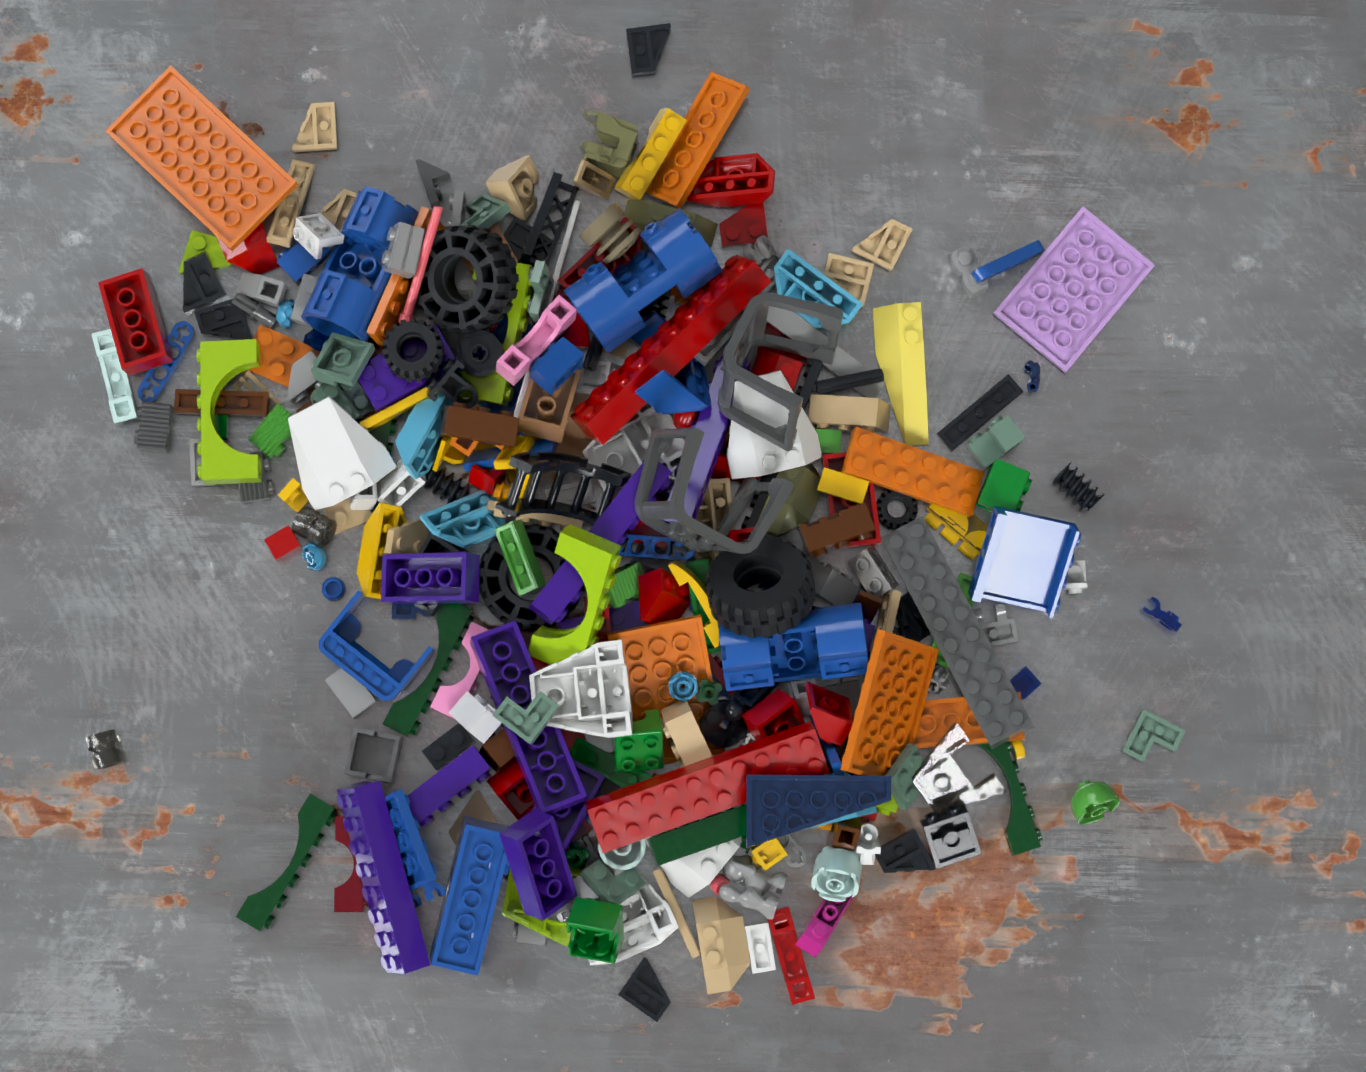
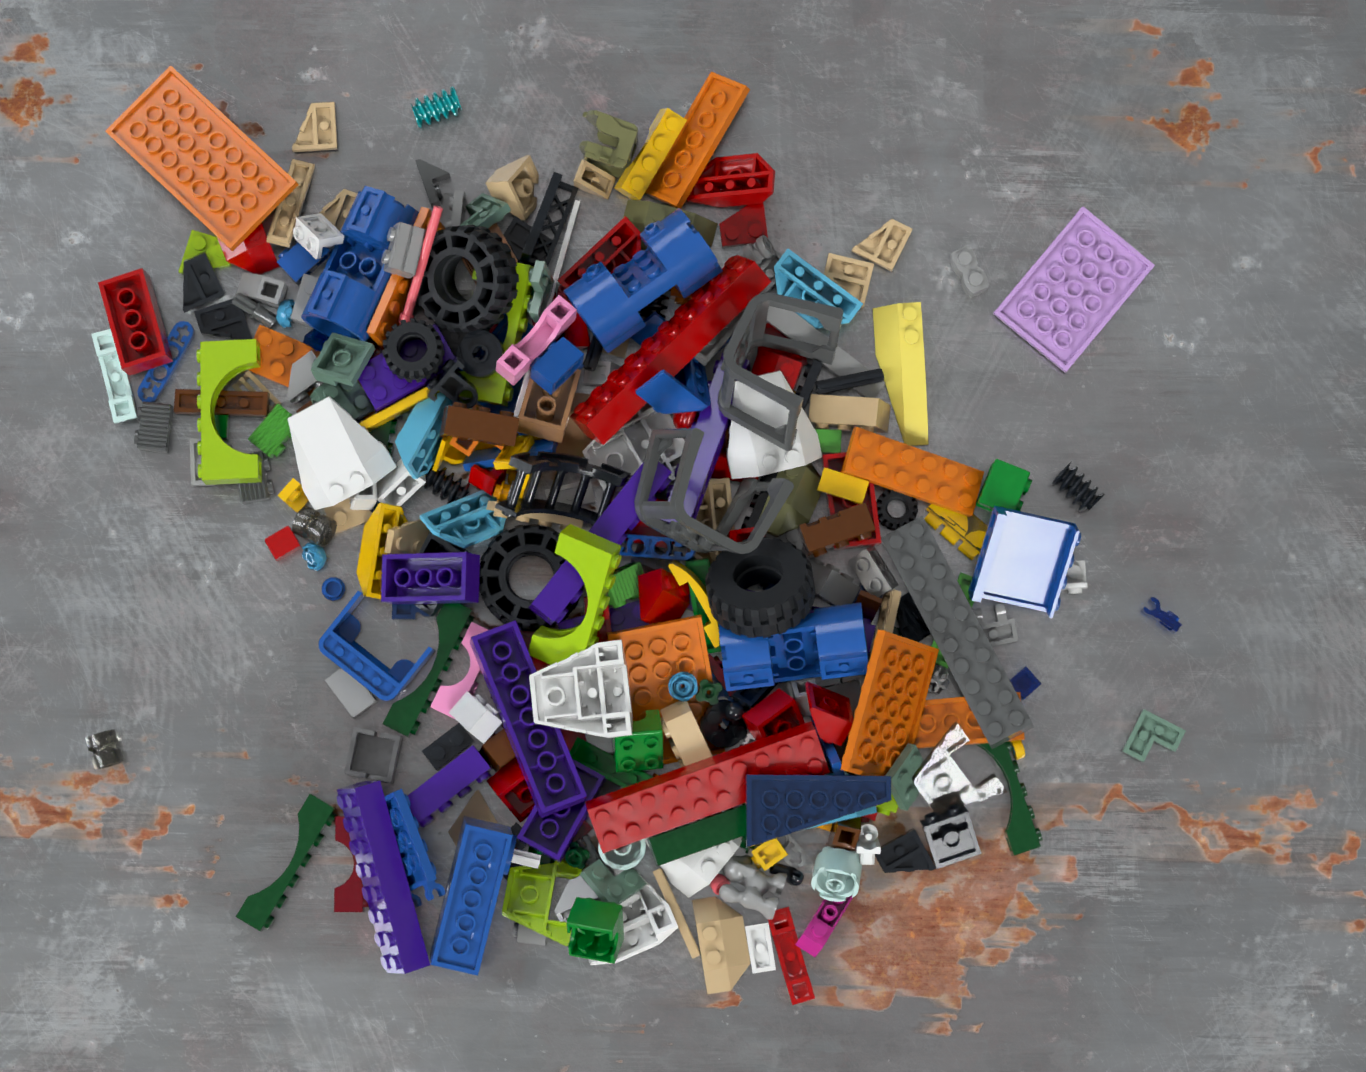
(436, 106): none -> teal piece
(520, 557): bright green slope -> none
(528, 722): sand green plate -> none
(538, 864): dark purple brick -> none
(610, 233): dark tan wheel -> none
(646, 47): black wing -> none
(646, 991): black wing -> none
(794, 876): none -> black arm
(979, 413): black tile -> none
(997, 442): sand green brick -> none
(1007, 262): blue beam -> none
(1034, 376): dark blue arm -> none
(1092, 801): bright green cylinder -> none

